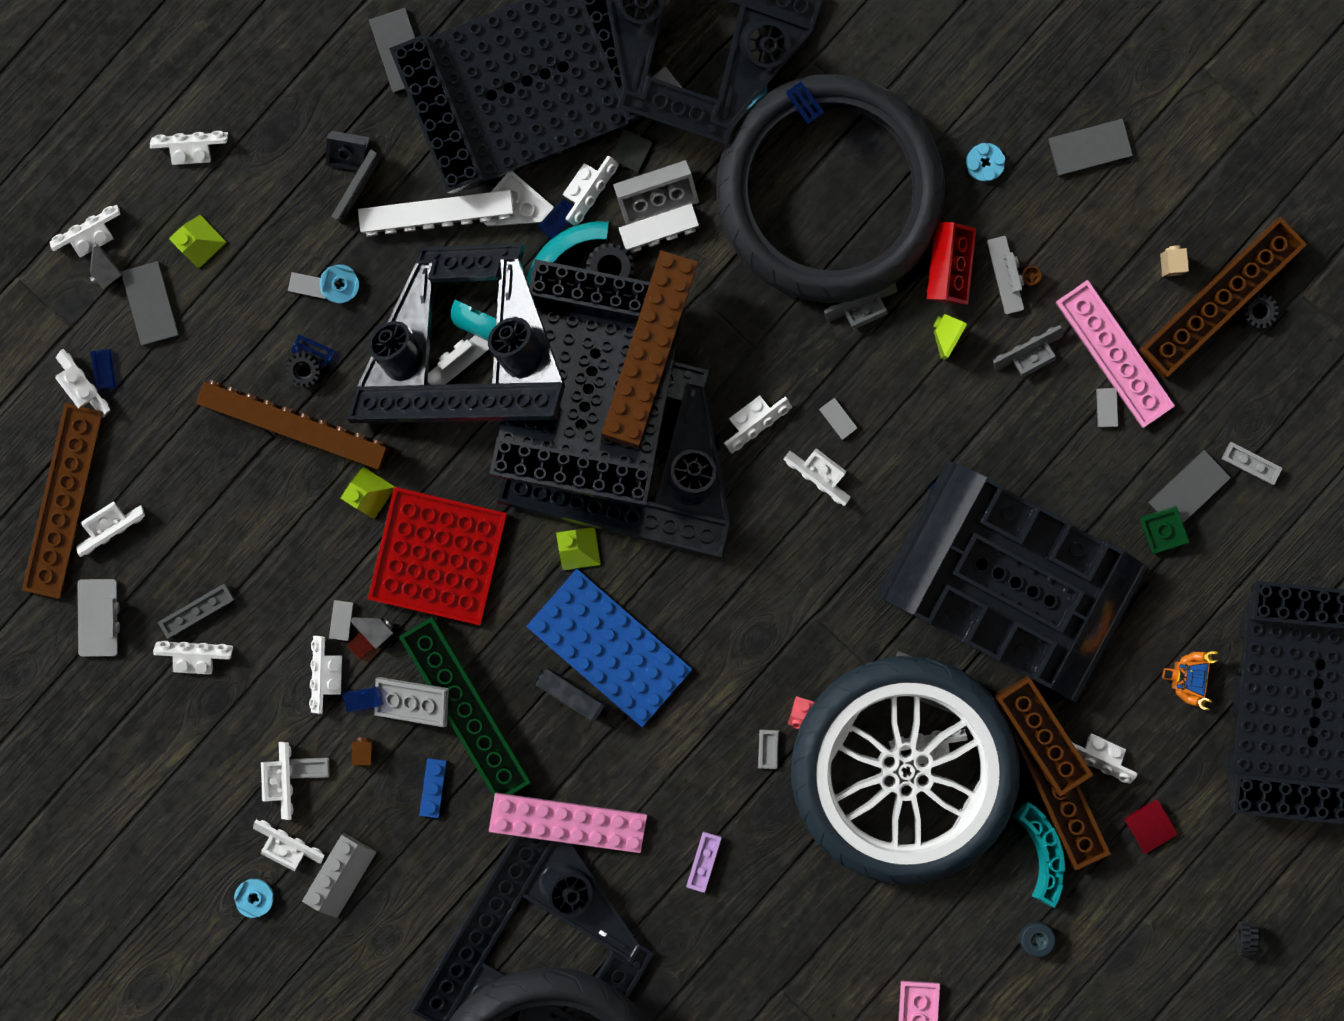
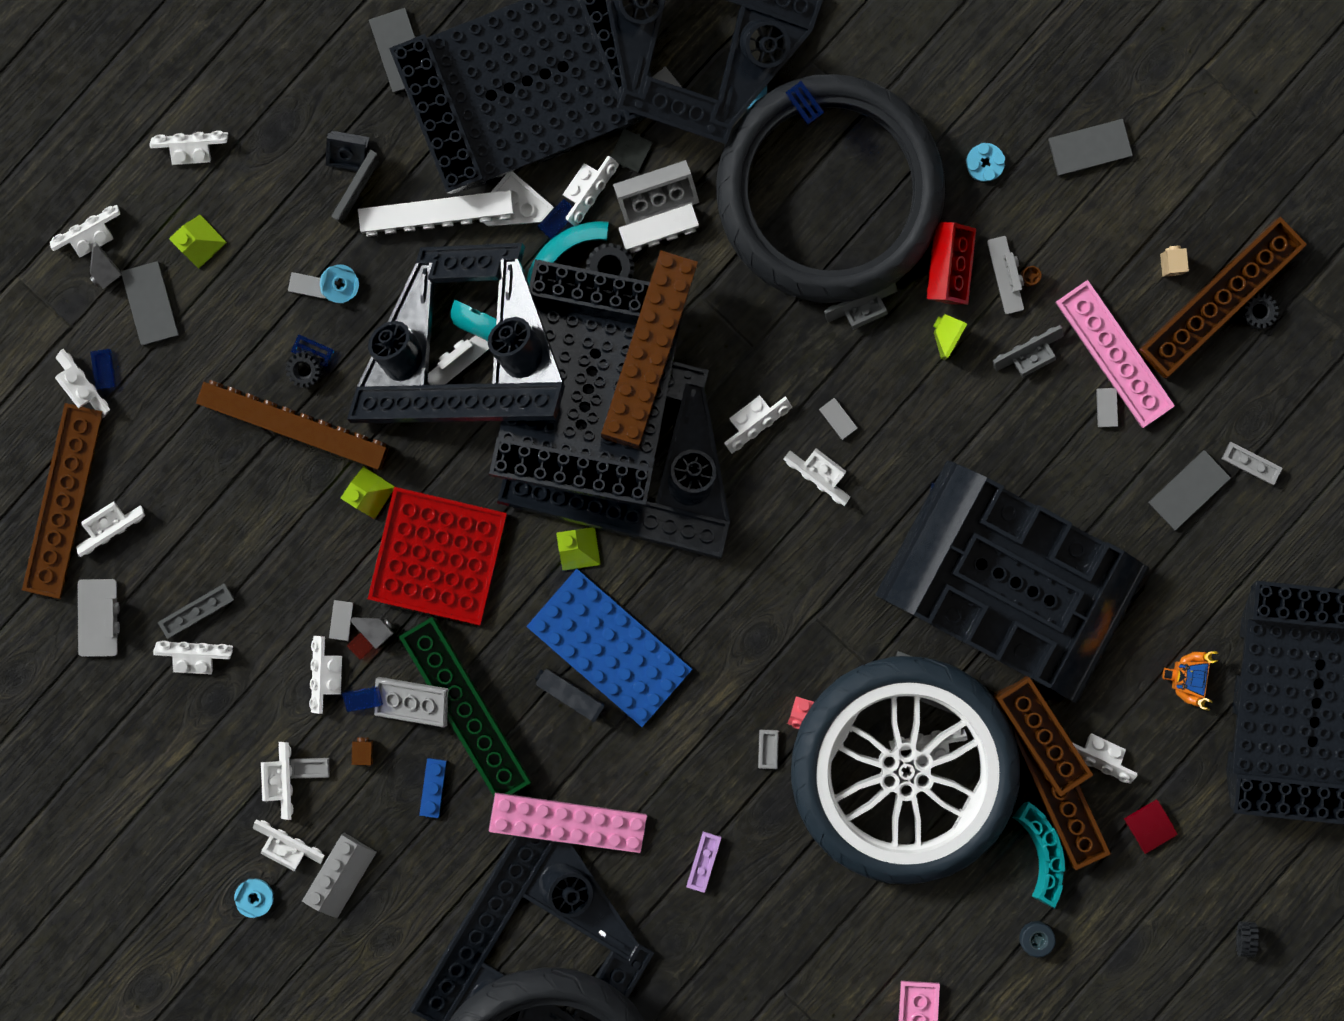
(1164, 529): dark green plate -> none

